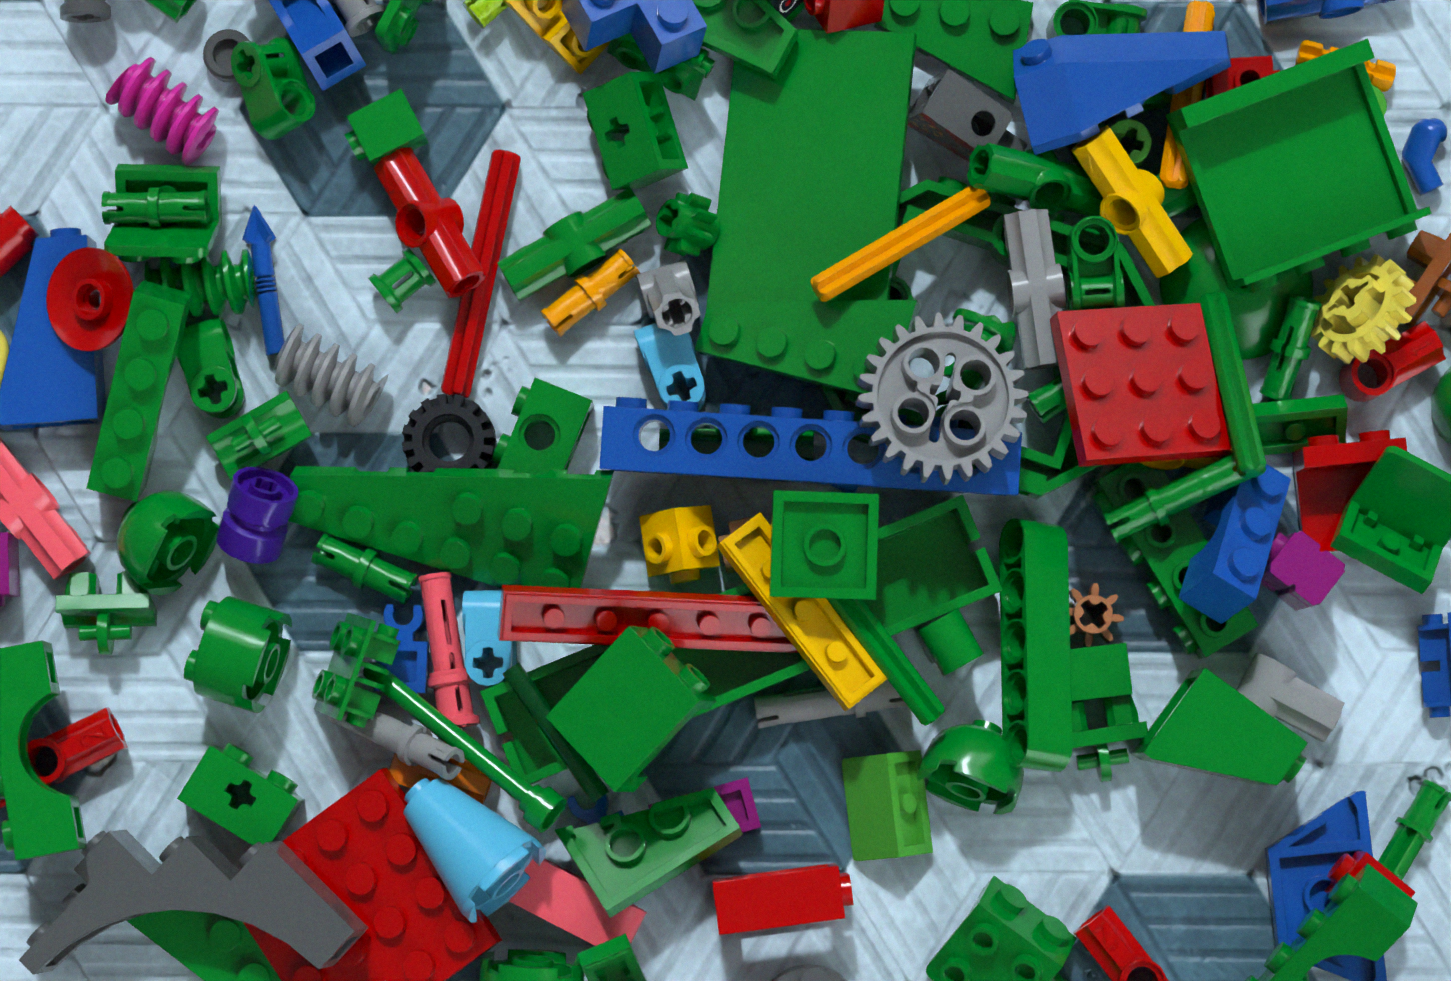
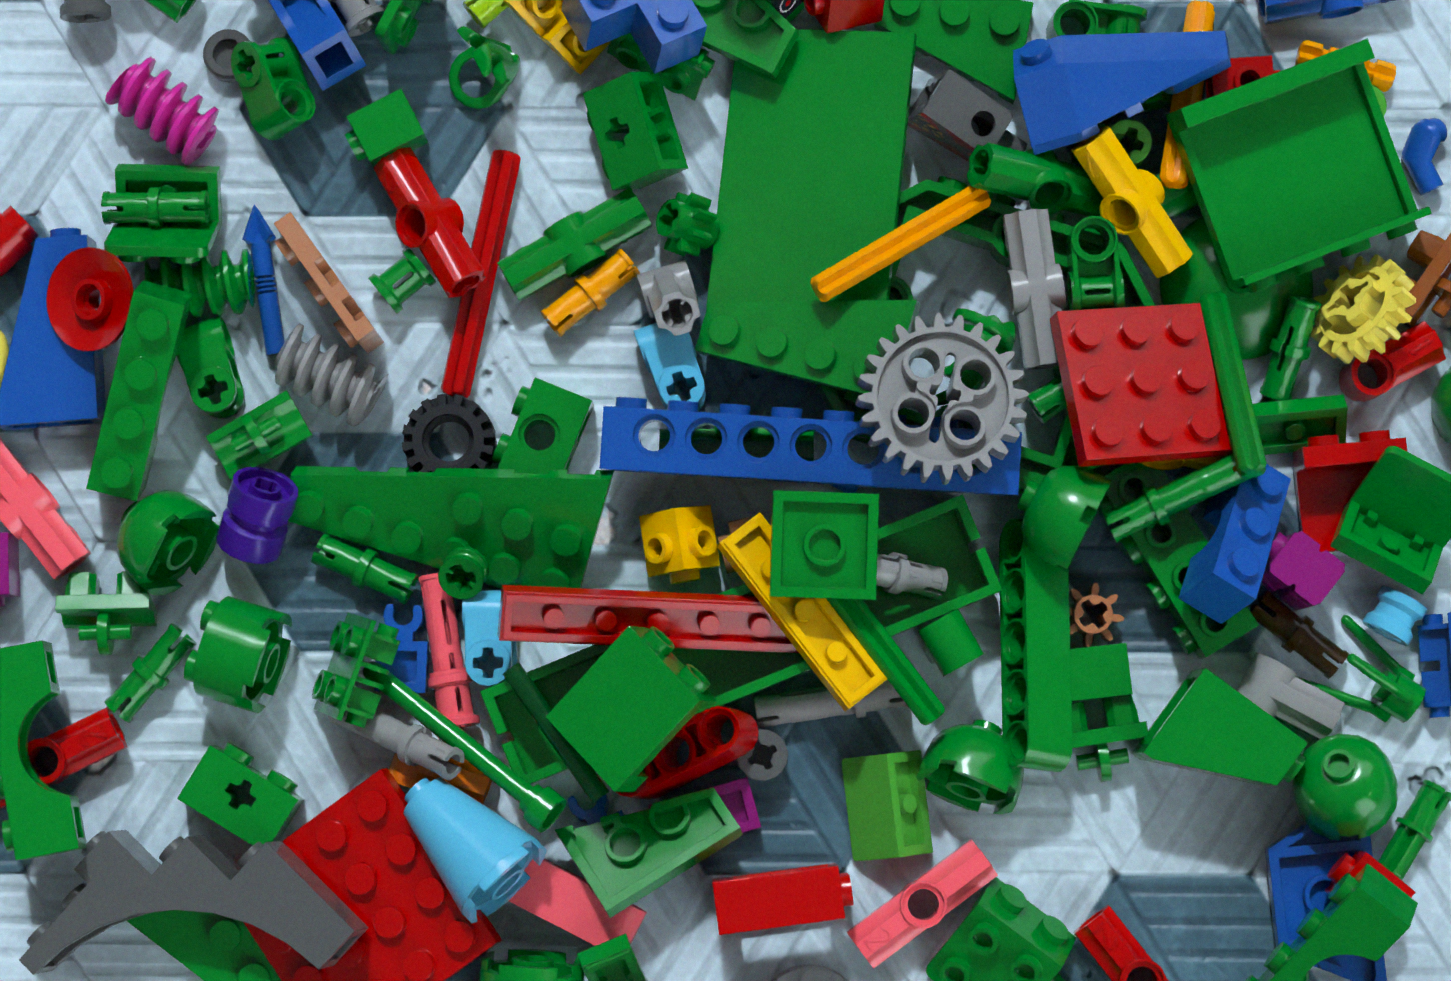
(150, 673): none -> green pin
(326, 285): none -> nougat wing
(471, 561): none -> green bush
(489, 56): none -> green piece
(705, 748): none -> red beam
(757, 762): none -> dark grey wheel
(899, 575): none -> light grey pin
(950, 882): none -> coral piece
(1061, 512): none -> green cylinder
(1298, 634): none -> dark brown pin
(1345, 787): none -> green cylinder
(1394, 615): none -> medium azure wheel
(1394, 689): none -> green plant

